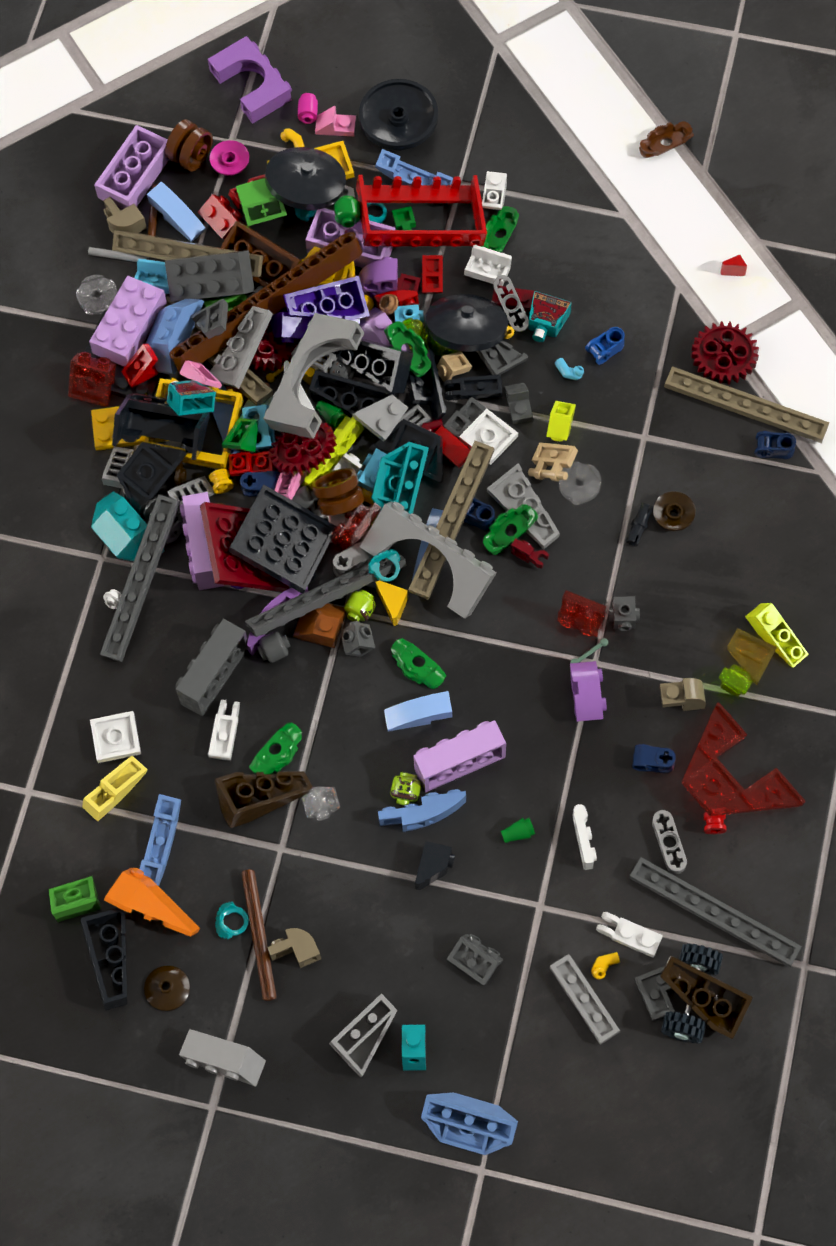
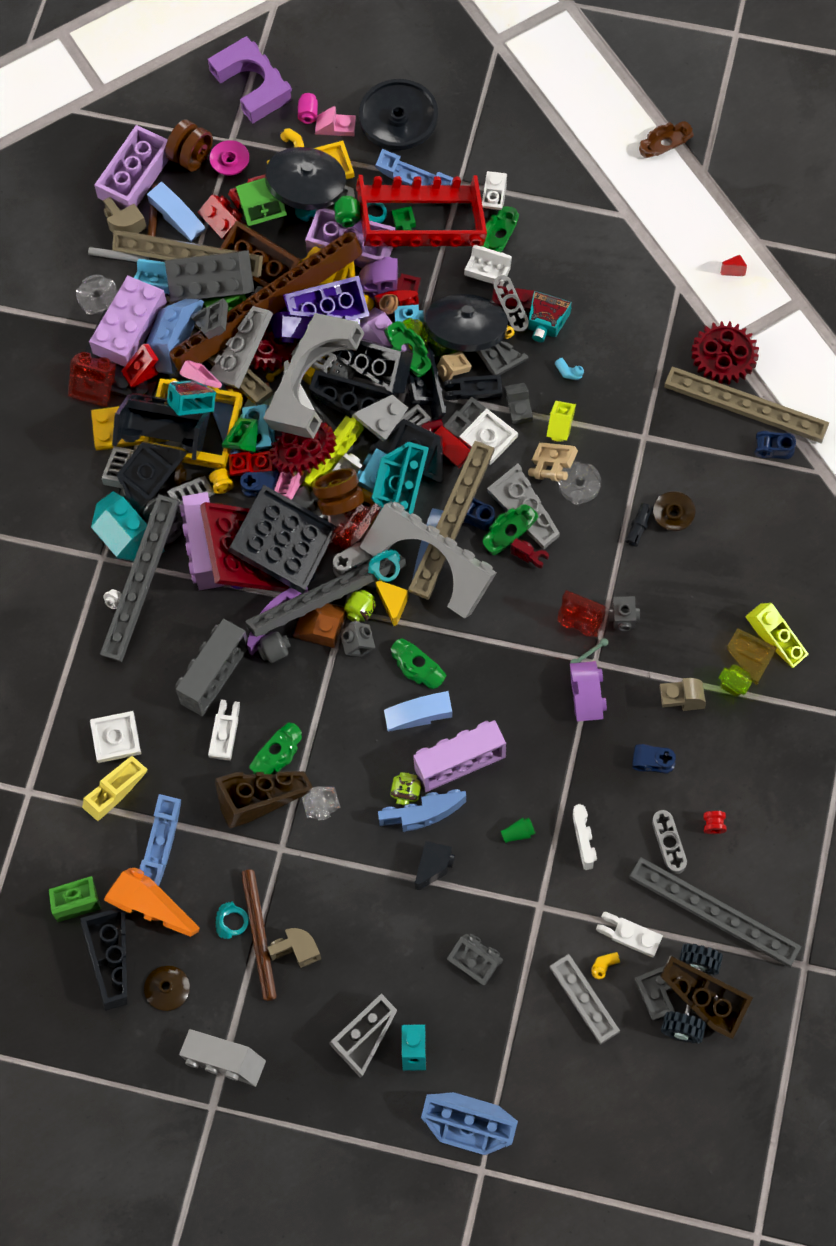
(331, 414): green cone -> none
(432, 273): red slope -> none
(603, 347): blue piece -> none
(716, 787): clear red wing -> none

